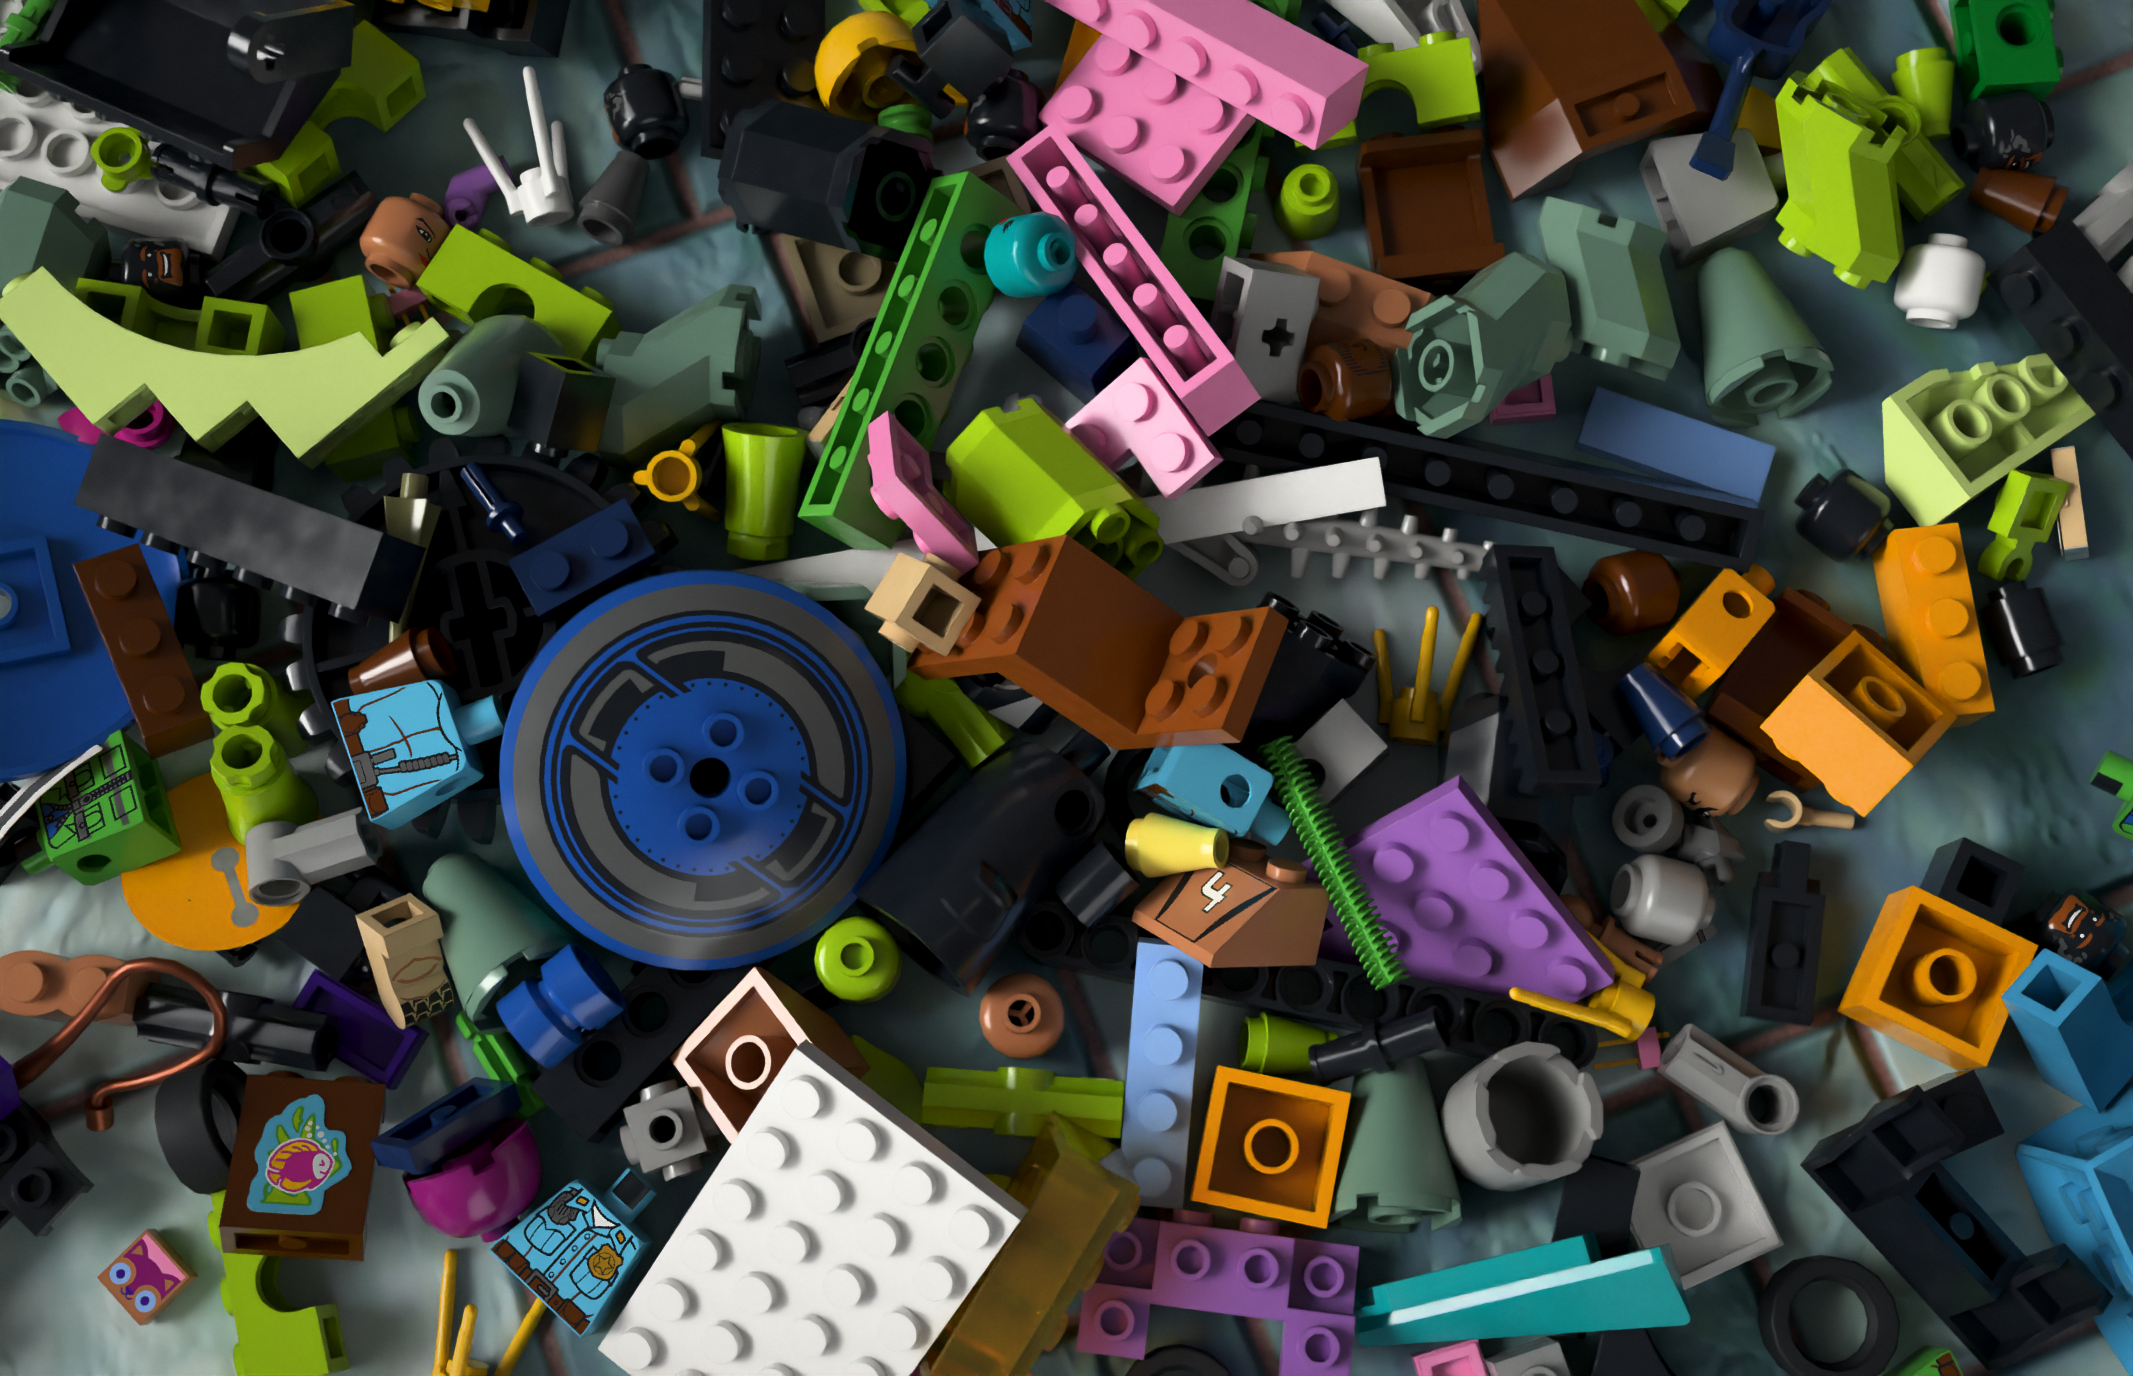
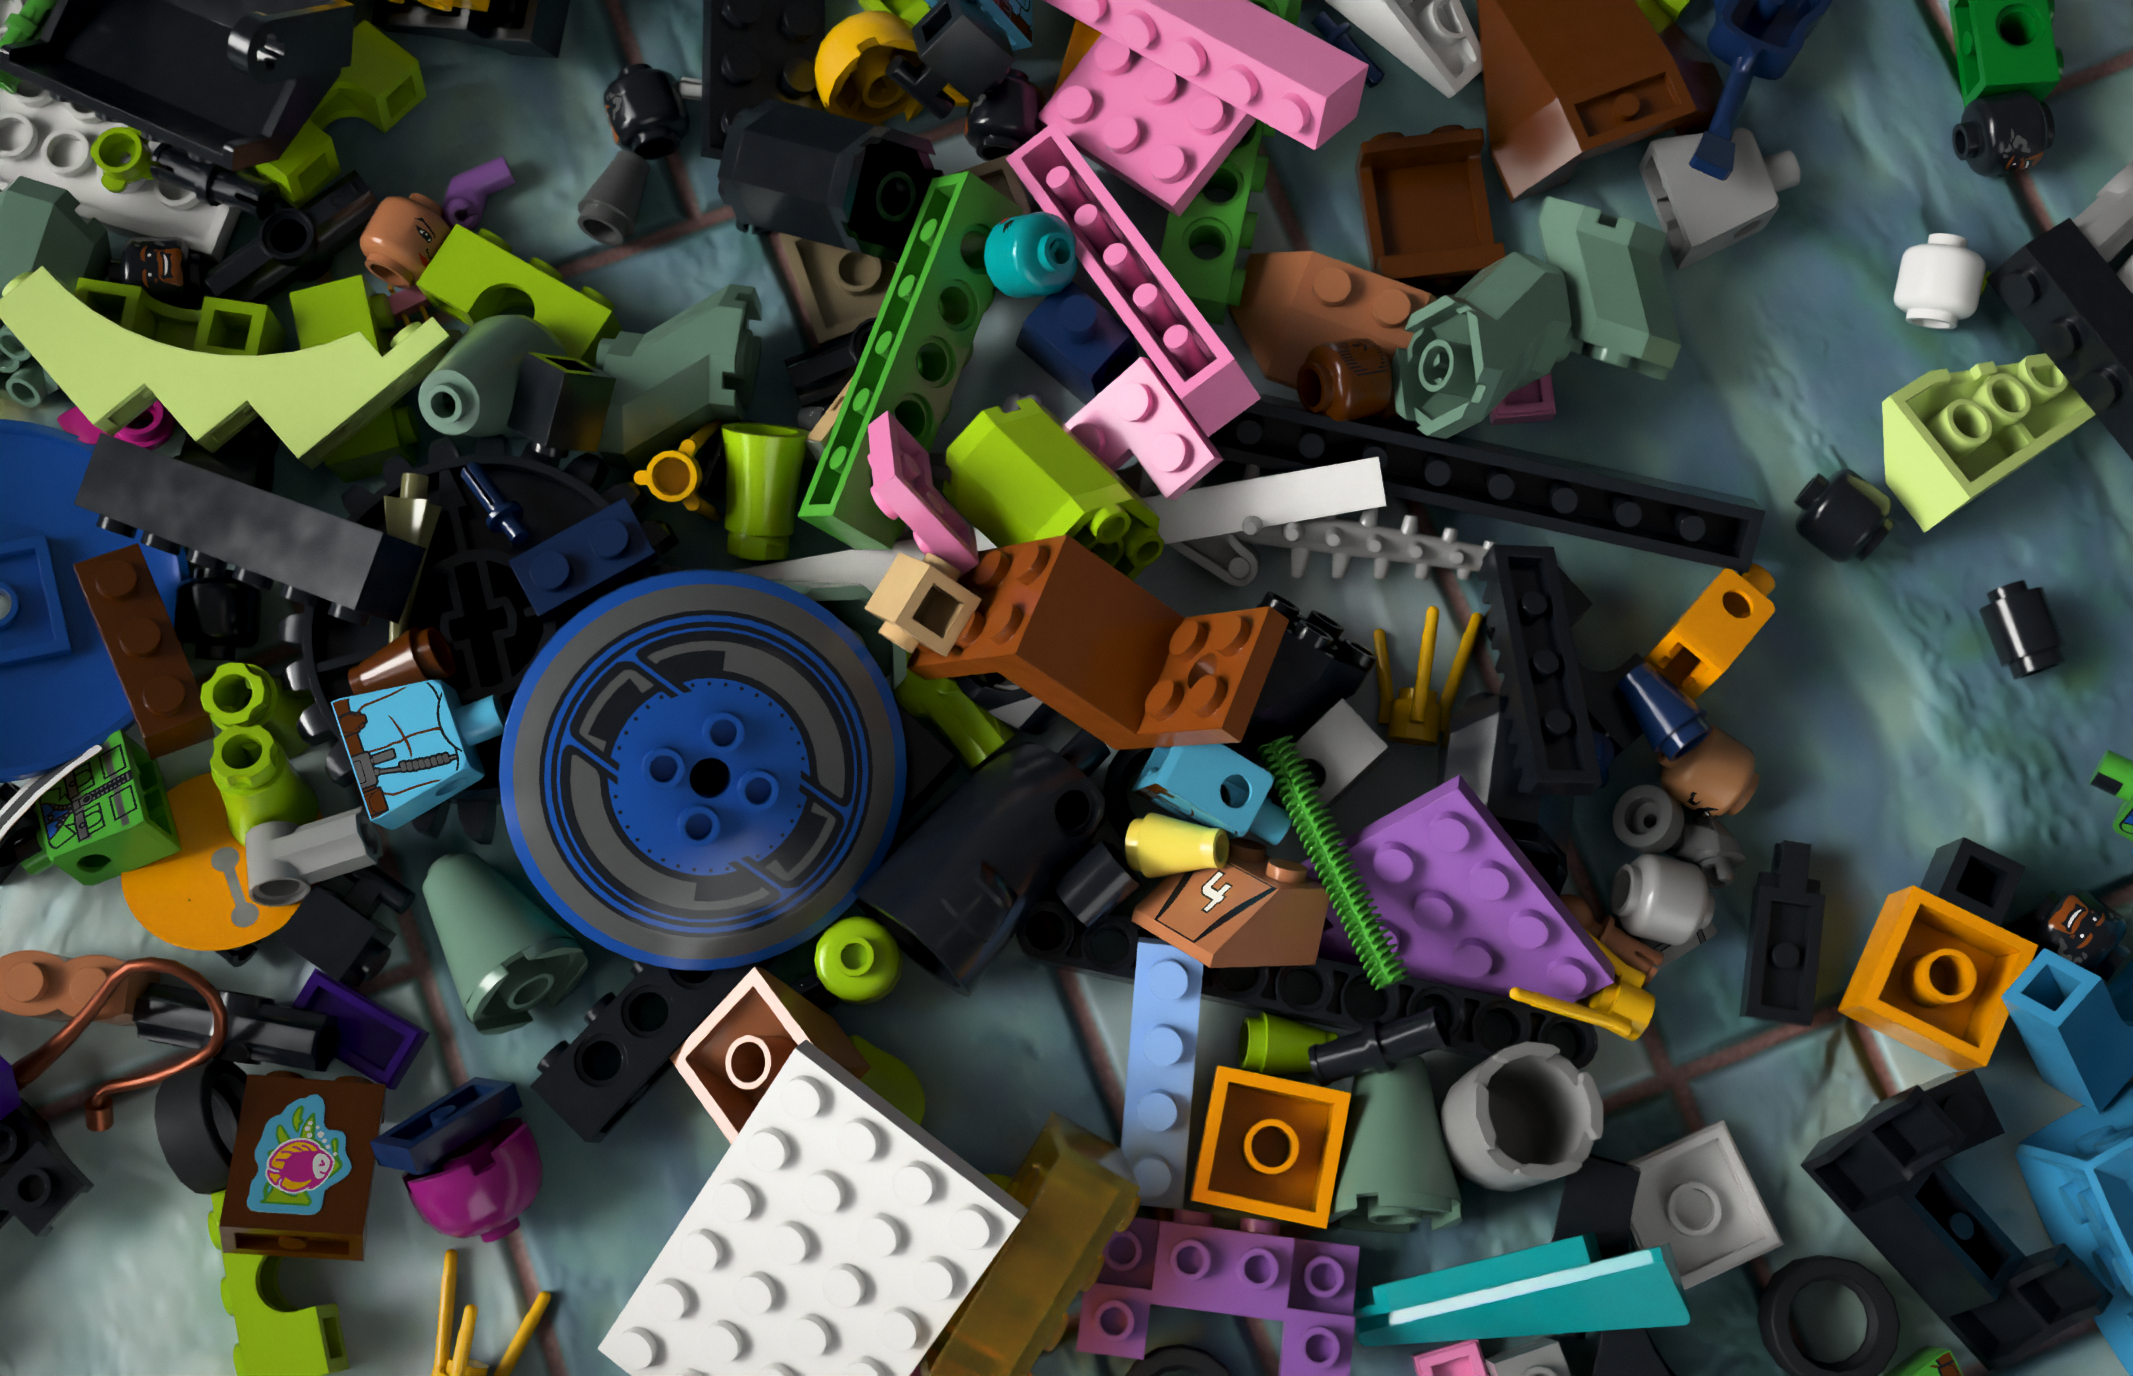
(147, 1276): tile -> none
(407, 959): tan leg -> none
(504, 1063): bright green axle -> none
(544, 190): white plant -> none
(552, 1012): blue wheel -> none
(581, 1248): torso -> none
(692, 1138): light grey brick -> none
(909, 119): bright green bush -> none
(1020, 1100): lime piece -> none
(1031, 1039): nougat head -> none
(1264, 321): light grey brick -> none
(1308, 203): lime hat -> none
(1433, 75): lime arch -> none
(1632, 592): reddish brown head -> none
(1645, 1047): bright pink piece -> none
(1673, 446): medium blue tile -> none
(1726, 1081): light grey piece -> none
(1754, 343): sand green cone -> none
(1761, 119): yellow tile -> none
(1771, 667): reddish brown panel -> none
(1805, 815): tan hand -> none
(1839, 181): lime brick -> none
(1857, 723): light orange brick -> none
(1921, 173): lime piece -> none
(1927, 82): lime cone -> none
(1934, 617): light orange brick -> none
(2019, 198): reddish brown cone -> none
(2022, 514): lime plate -> none
(2071, 512): tan piece -> none

